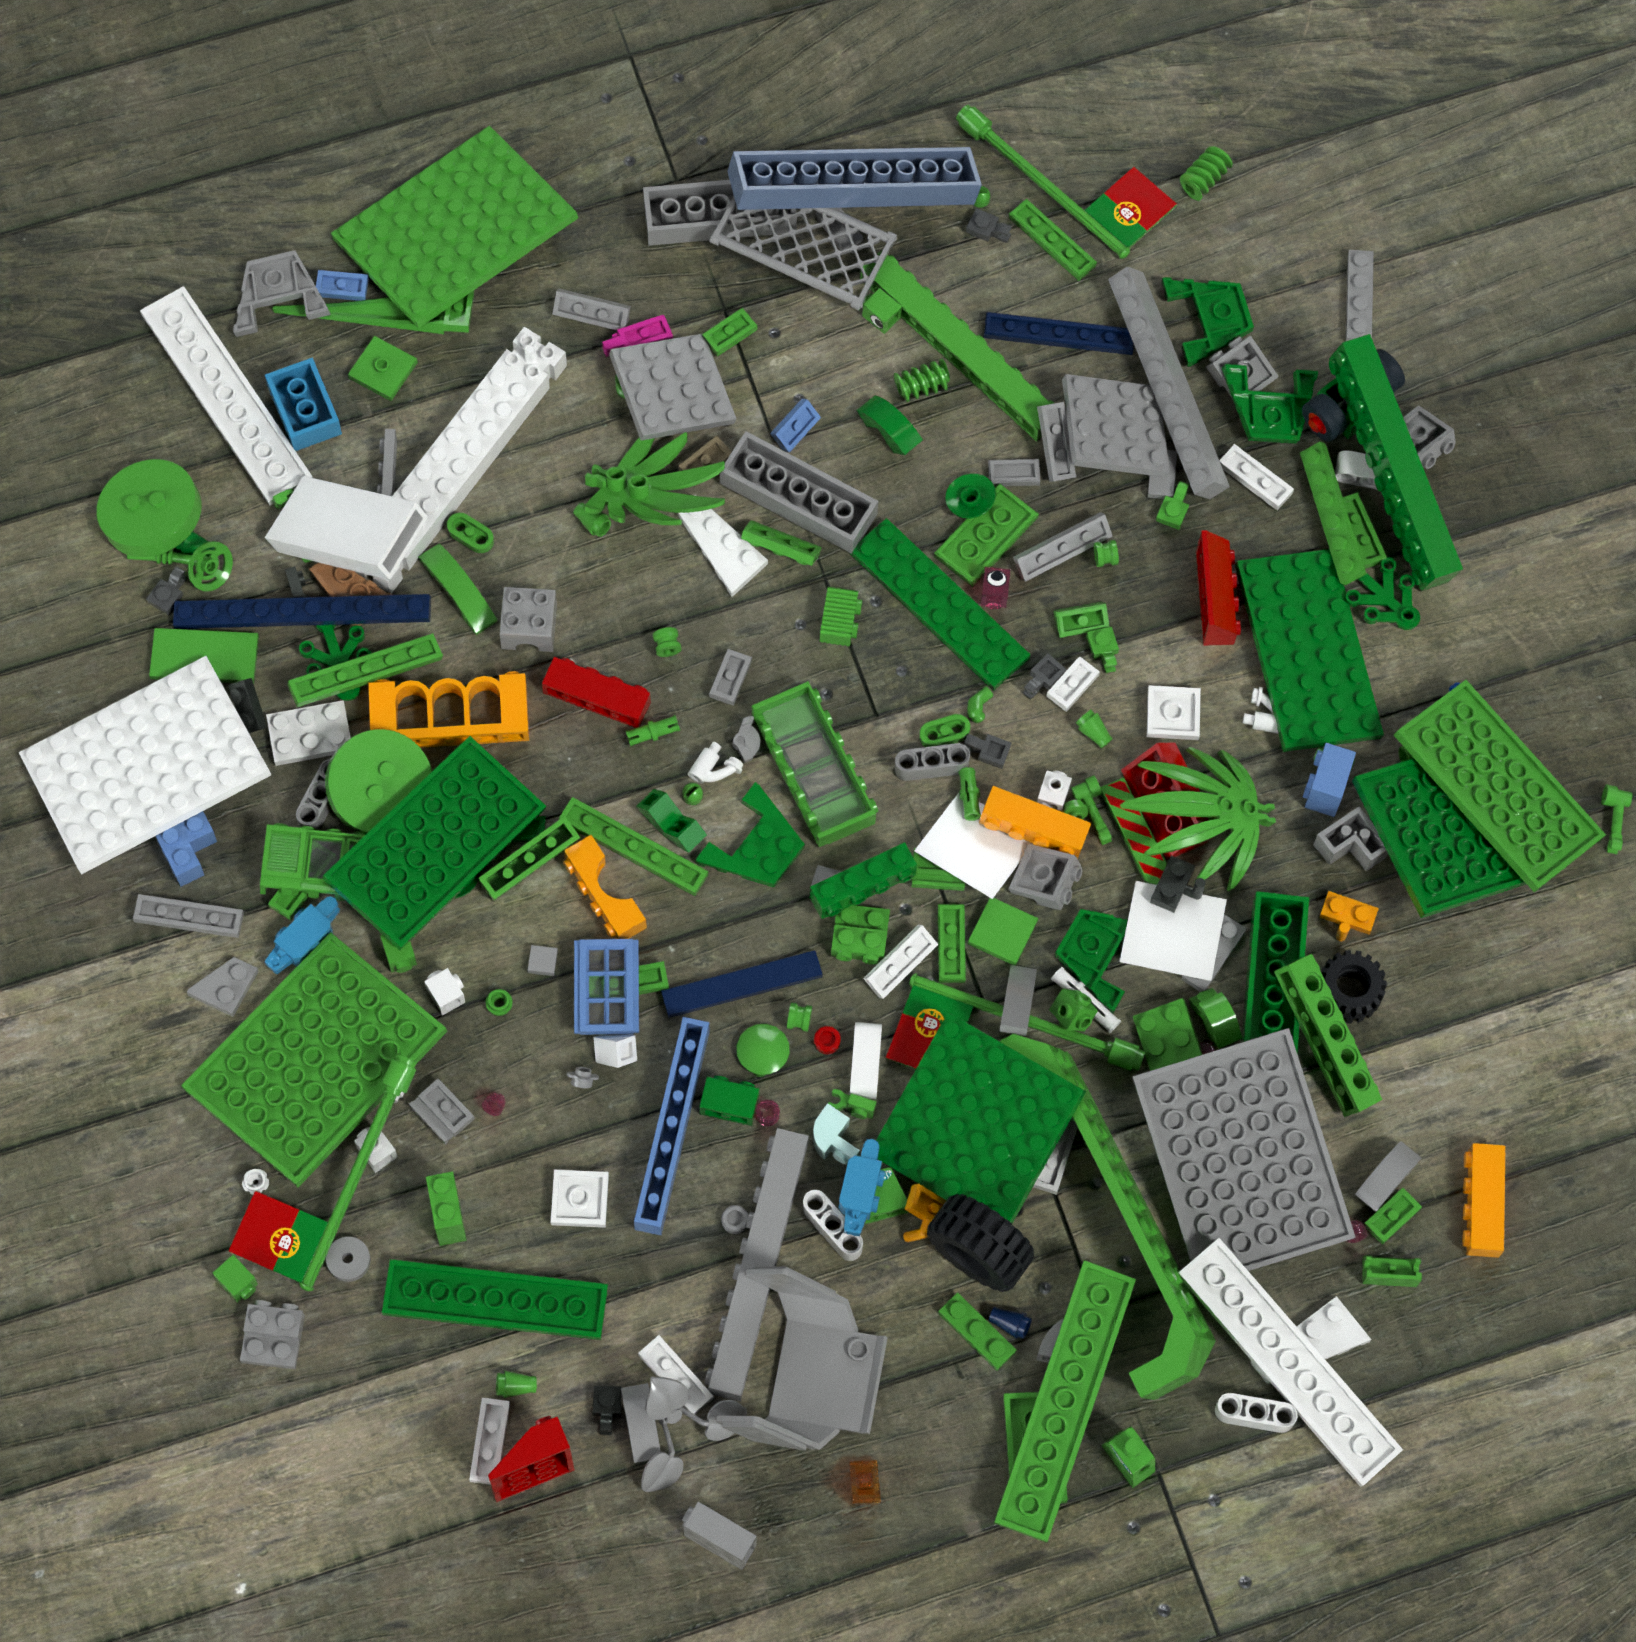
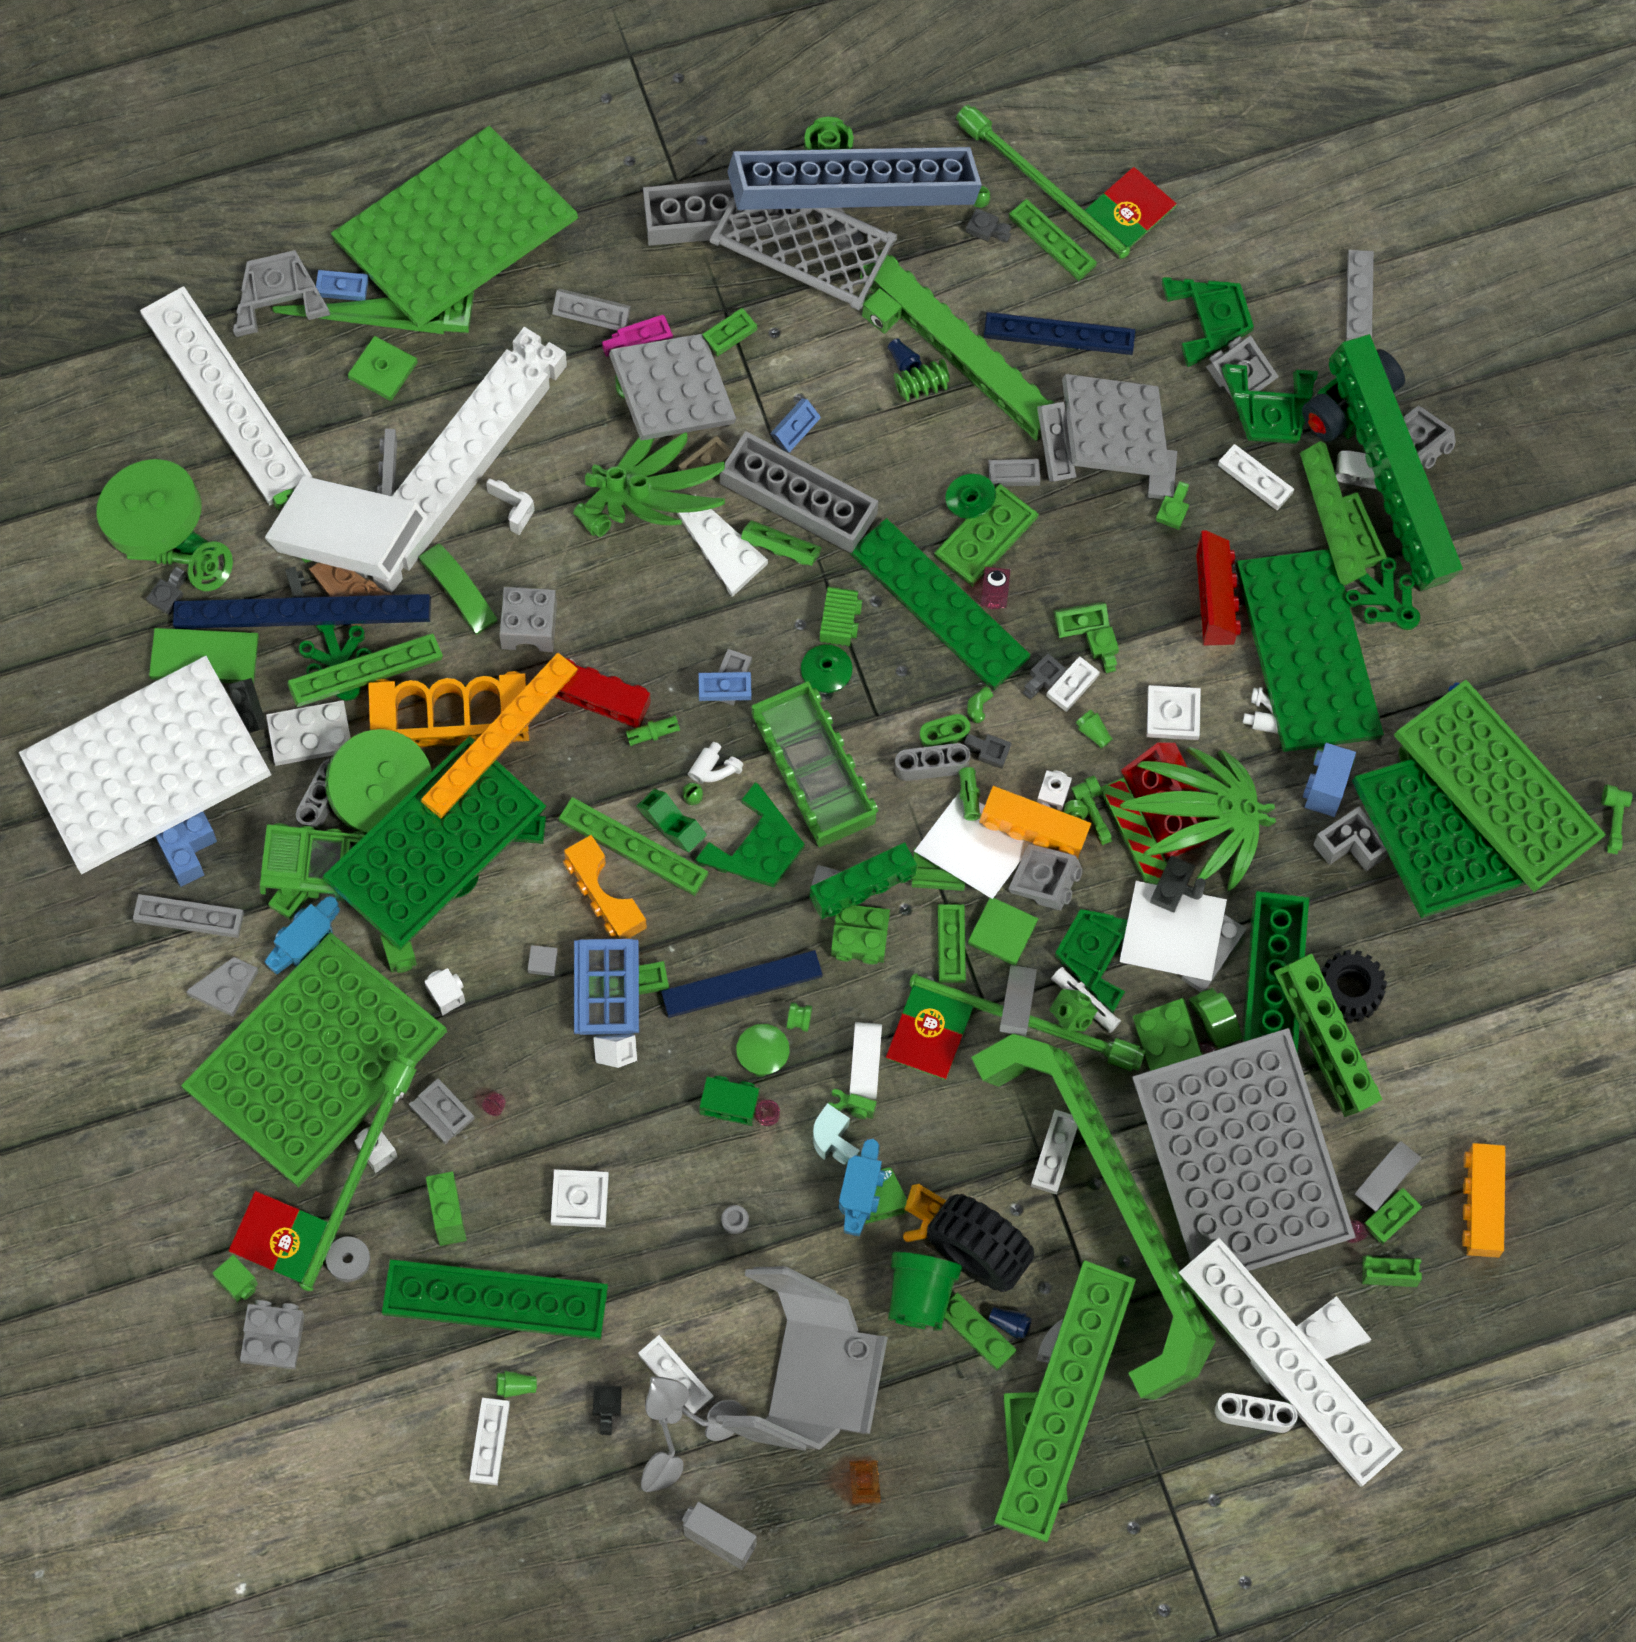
(255, 1174): white plate -> none
(303, 404): dark azure brick -> none
(471, 534): bright green plate -> none
(495, 995): bright green plate -> none
(499, 735): none -> light orange plate
(521, 501): none -> white bracket
(529, 858): bright green brick -> none
(533, 1460): red slope -> none
(582, 1077): light grey plate -> none
(640, 1426): light grey brick -> none
(667, 642): bright green wheel -> none
(672, 1126): medium blue brick -> none
(725, 686): none -> medium blue plate
(747, 740): light grey piece -> none
(760, 1250): light grey brick -> none
(826, 679): none -> green dish
(827, 1040): red tile -> none
(827, 1213): white beam -> none
(828, 134): none -> bright green brick
(891, 423): green brick -> none
(900, 961): white plate -> none
(904, 356): none -> dark blue cone
(921, 1289): none -> green piece
(977, 1119): green plate -> none
(1062, 546): light grey plate -> none
(1106, 553): bright green wheel -> none
(1130, 1456): bright green torso -> none
(1168, 383): light grey brick -> none
(1205, 172): bright green piece -> none
(1348, 914): light orange plate -> none

